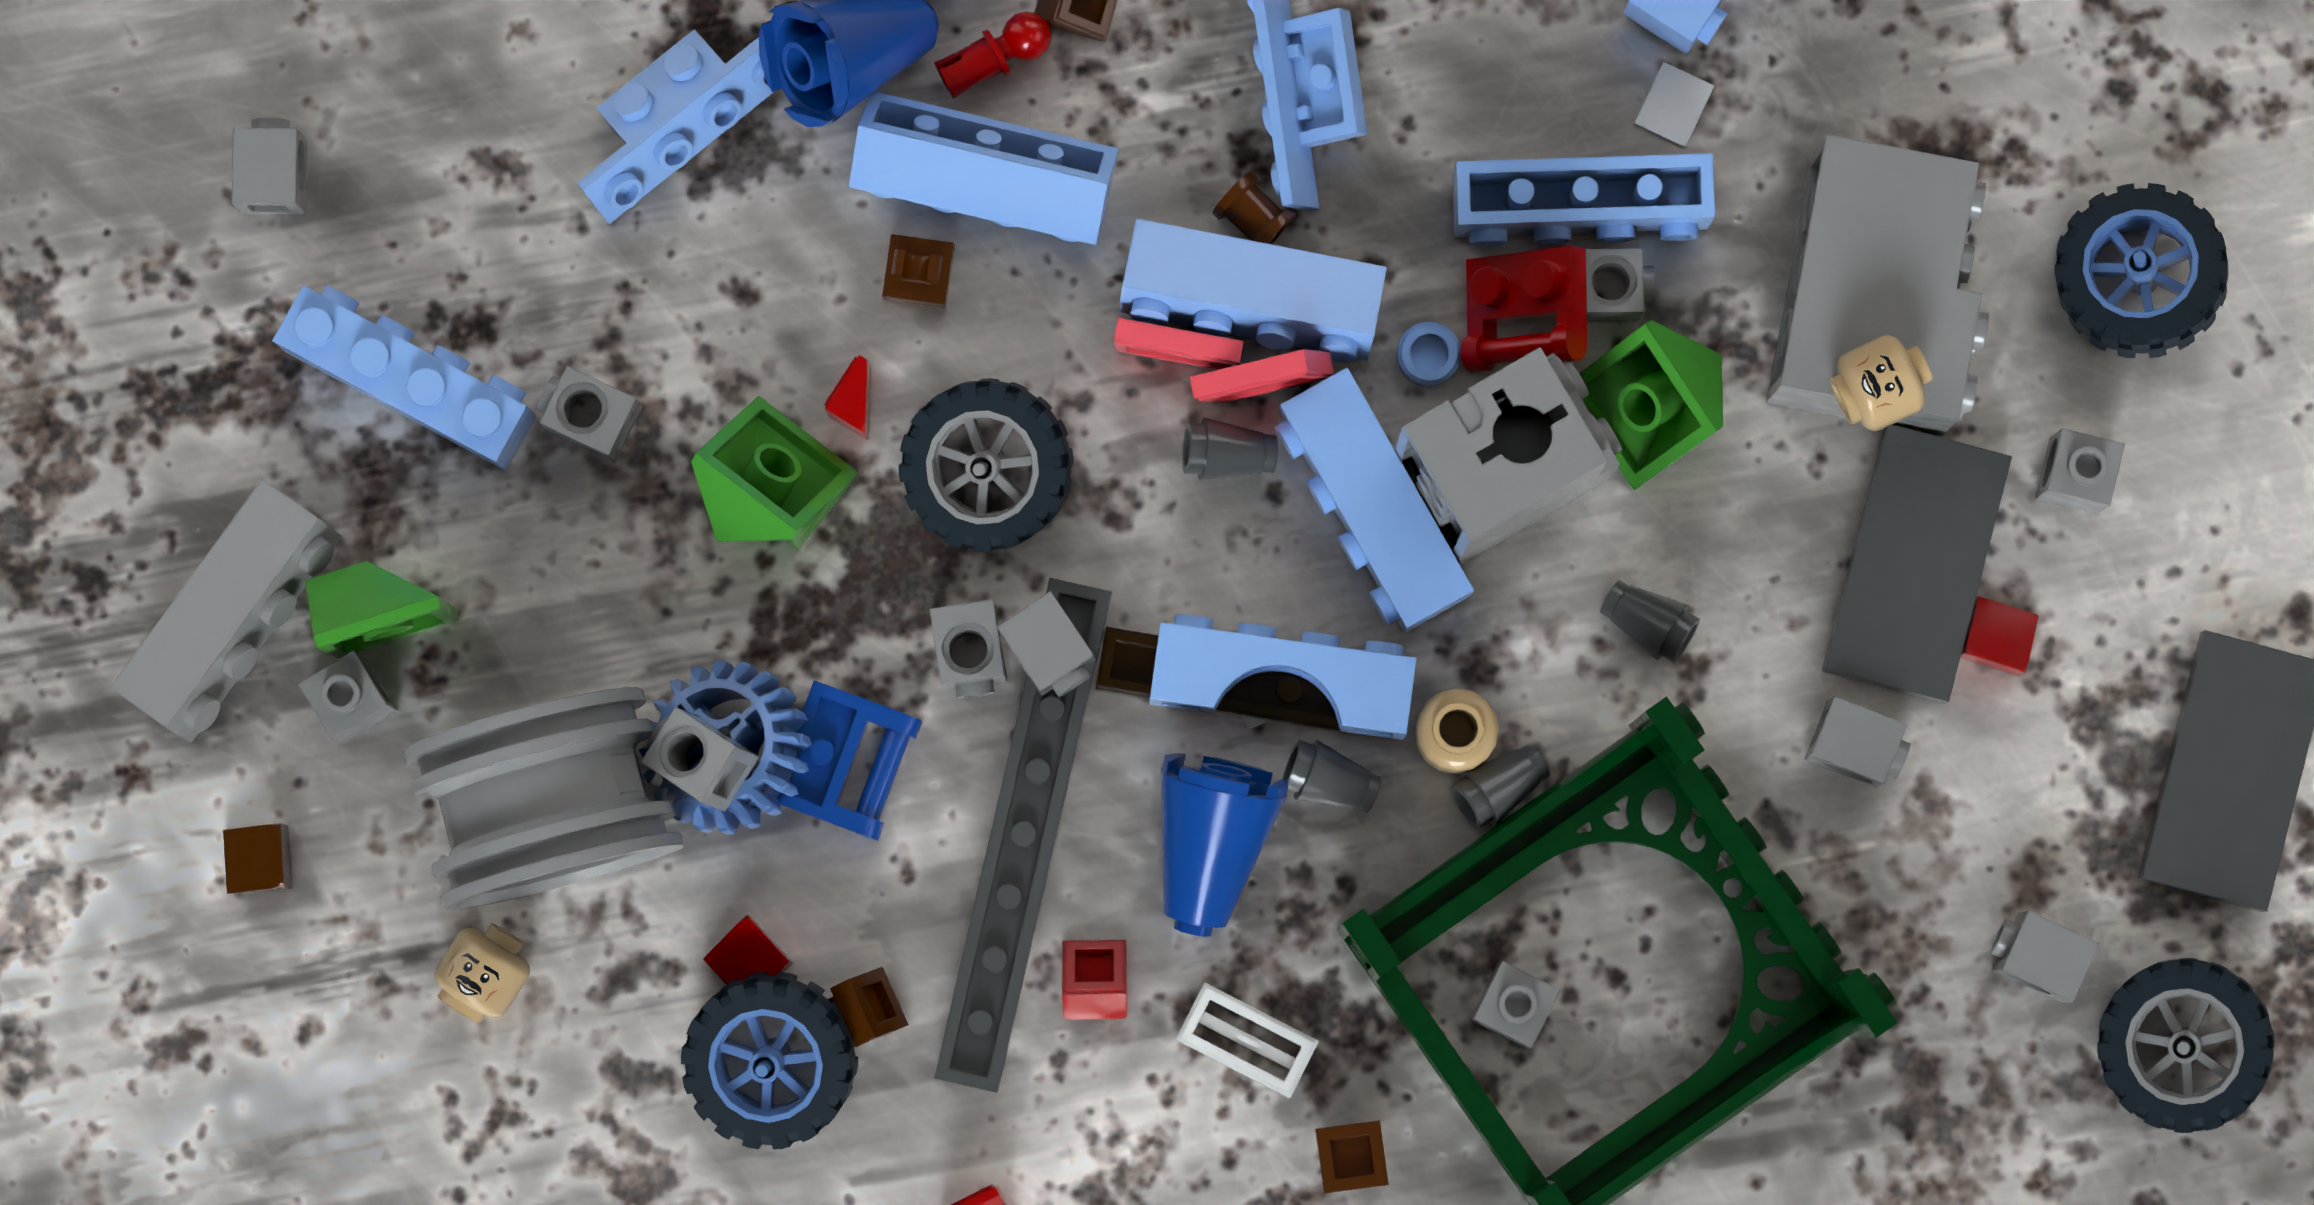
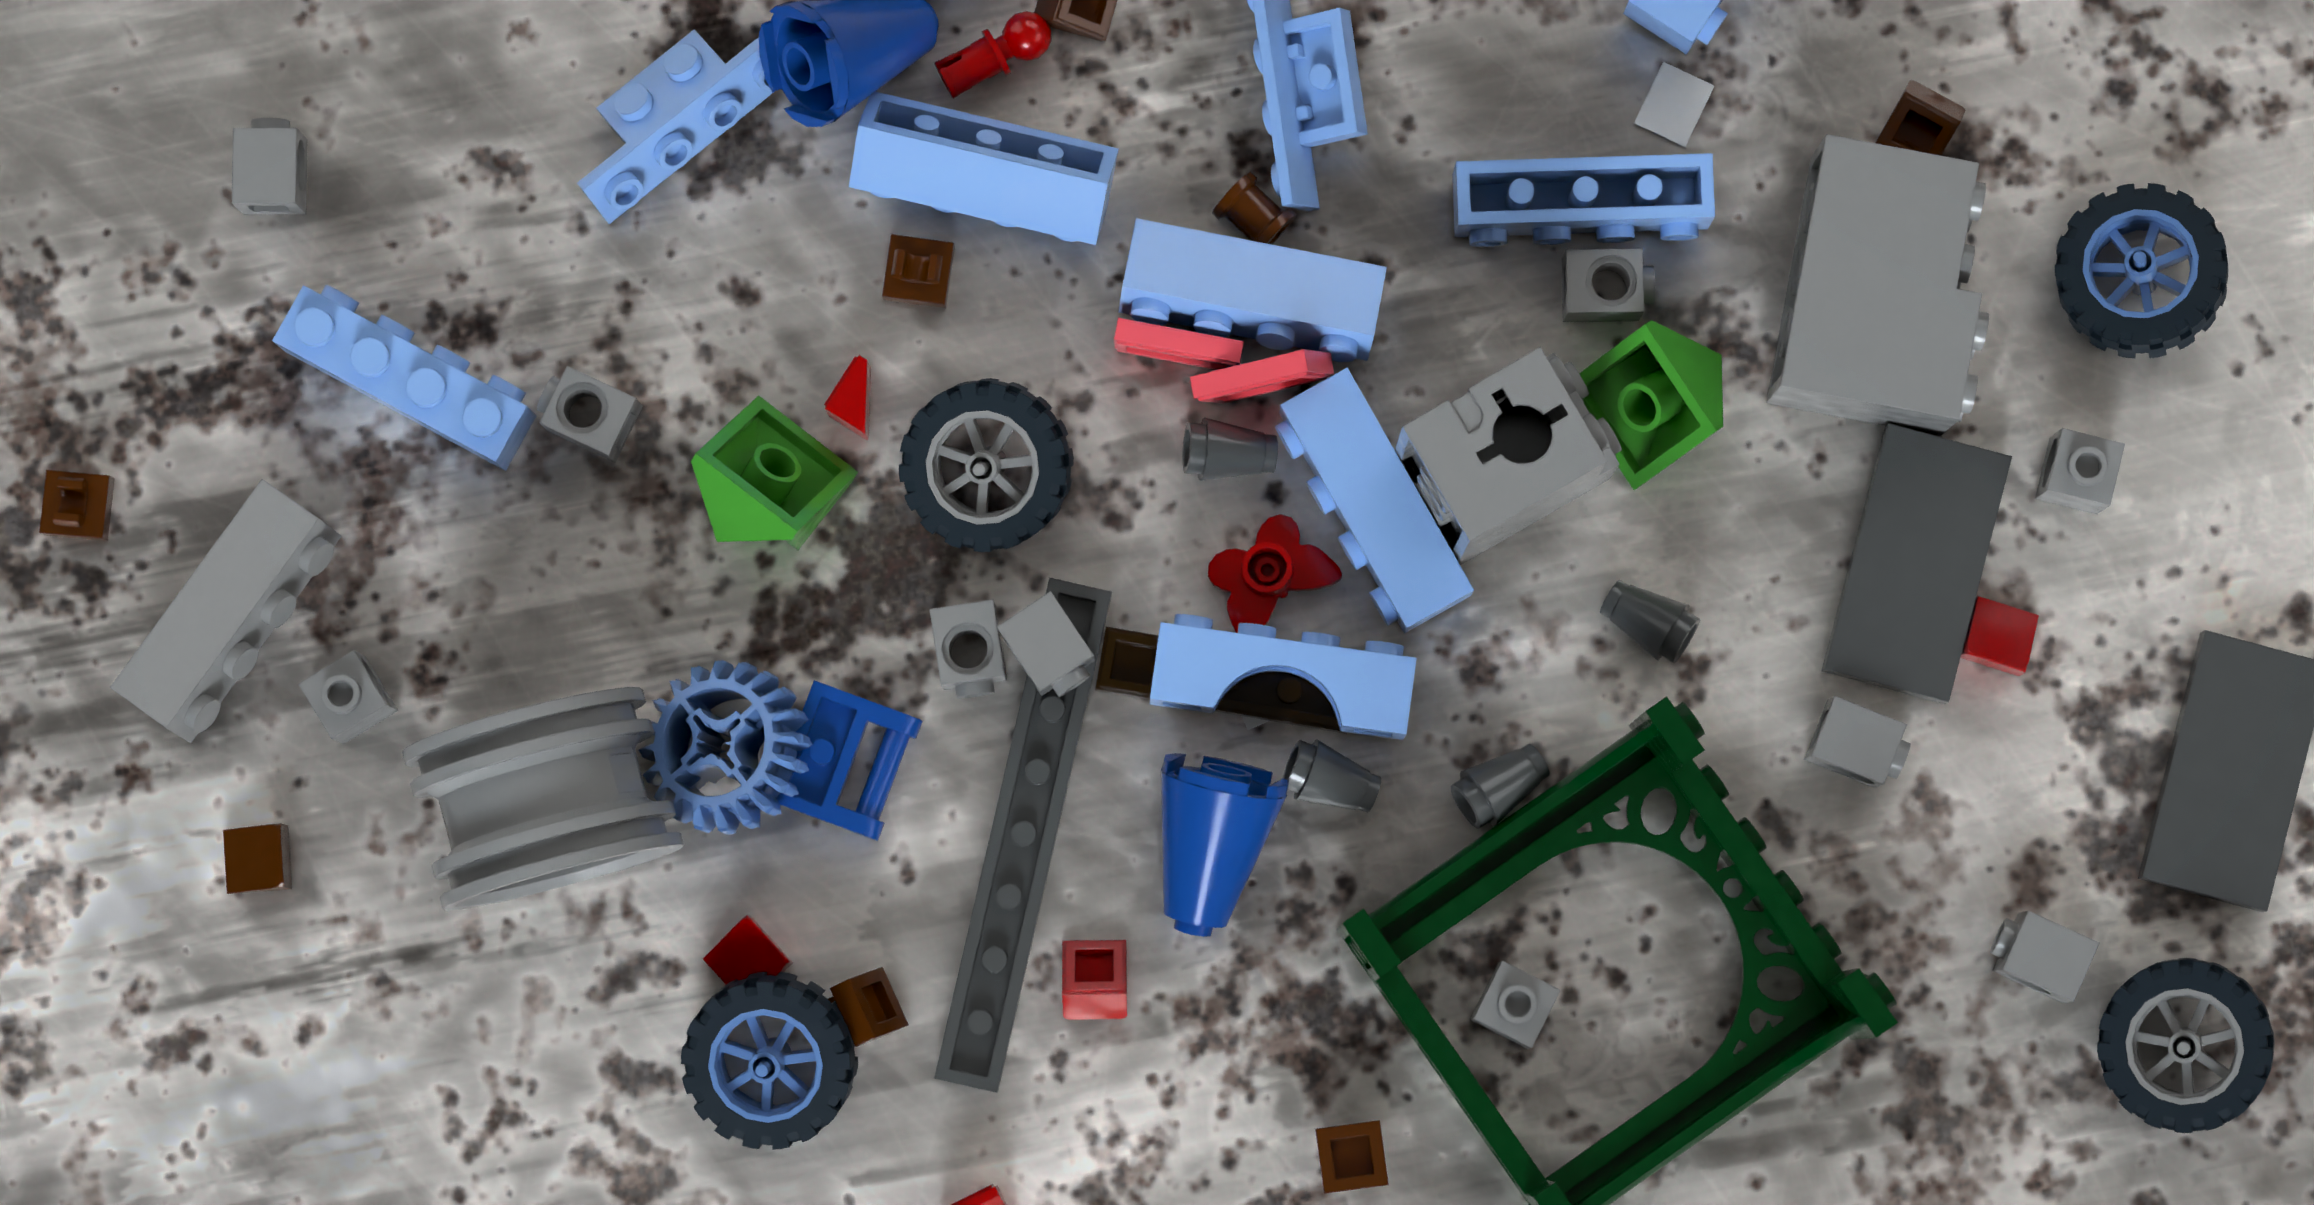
(77, 505): none -> reddish brown tile
(369, 608): bright green slope -> none
(482, 972): tan head -> none
(723, 762): light grey brick -> none
(1269, 571): none -> red animal
(1295, 1065): white tile -> none
(1428, 354): light blue tile -> none
(1456, 730): tan head -> none
(1521, 289): red plate -> none
(1880, 382): tan head -> none
(1921, 121): none -> reddish brown slope

